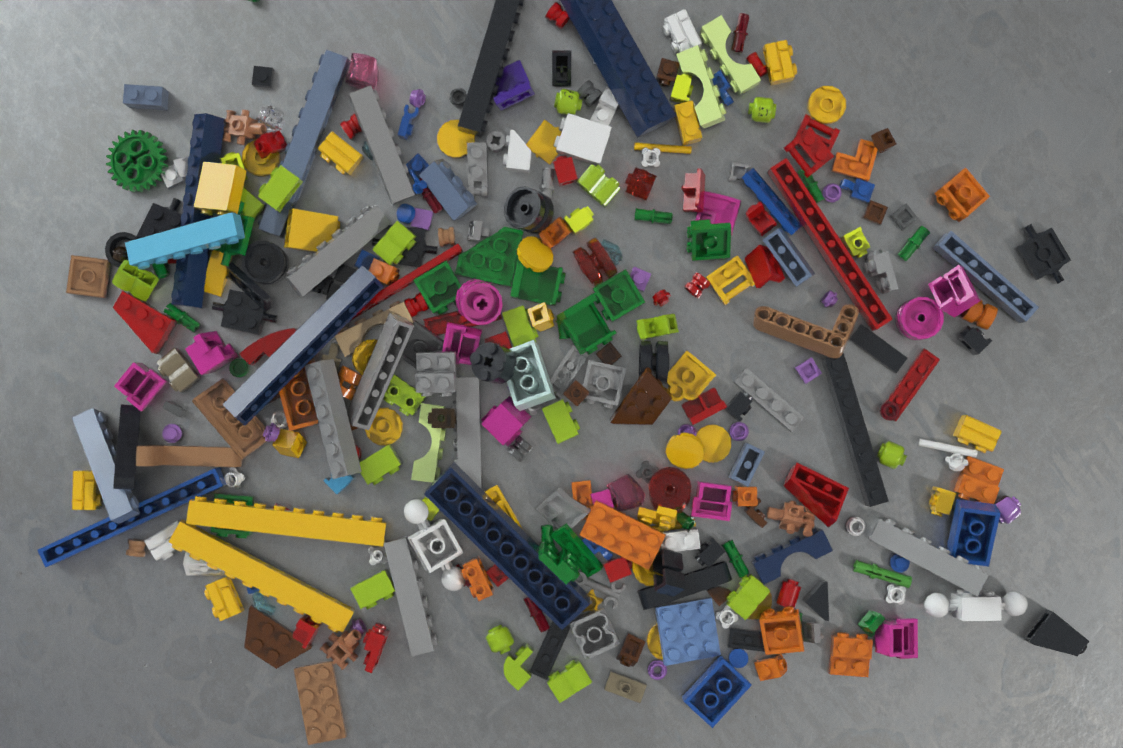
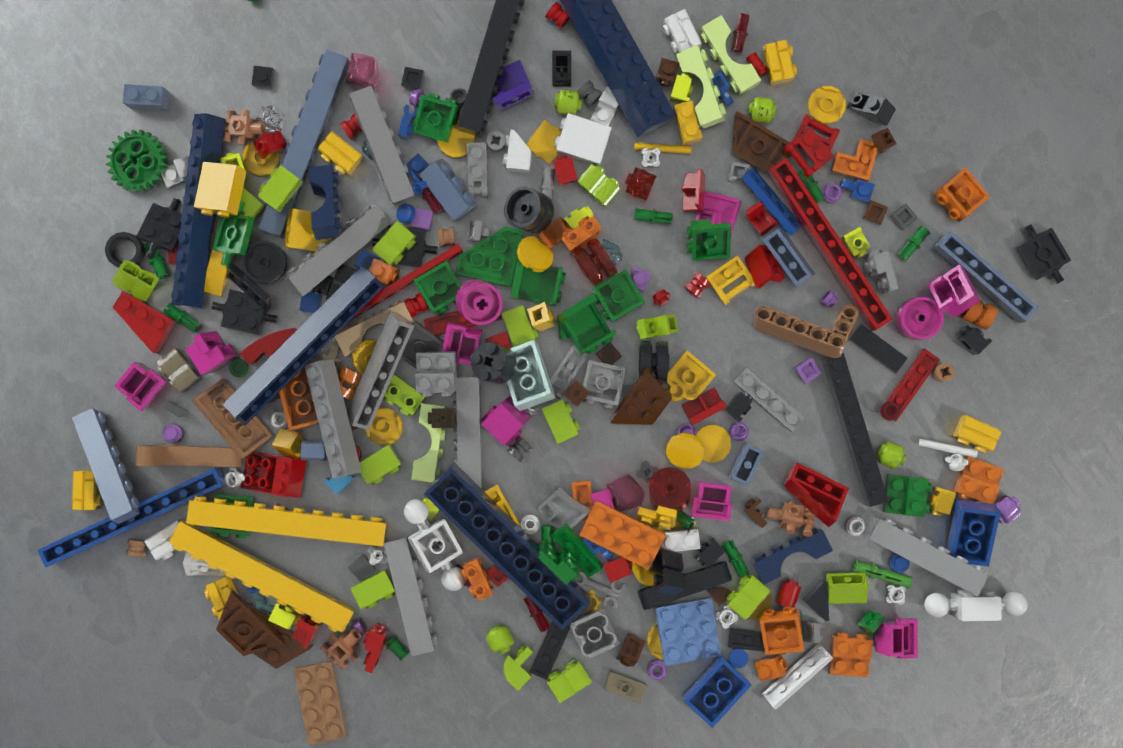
(88, 276): medium nougat plate -> none
(120, 253): dark brown plate -> none
(126, 447): black beam -> none
(185, 240): medium azure brick -> none
(245, 628): none -> reddish brown wing
(271, 432): medium lavender plate -> none
(274, 474): none -> red slope
(284, 616): none -> neon yellow brick
(310, 302): none -> blue tile
(313, 450): none -> sand blue brick
(325, 219): none -> dark blue arch
(361, 568): none -> dark grey tile
(396, 648): none -> green pin
(412, 78): none -> black plate
(436, 117): none -> green plate
(534, 519): none -> white plate
(577, 237): none -> orange plate
(745, 496): orange bracket -> none
(757, 144): none -> reddish brown wing
(797, 676): none -> white plate
(847, 588): none -> lime brick
(872, 107): none -> black slope
(907, 495): none -> green plate
(940, 374): none -> medium nougat wheel
(1056, 634): black slope -> none

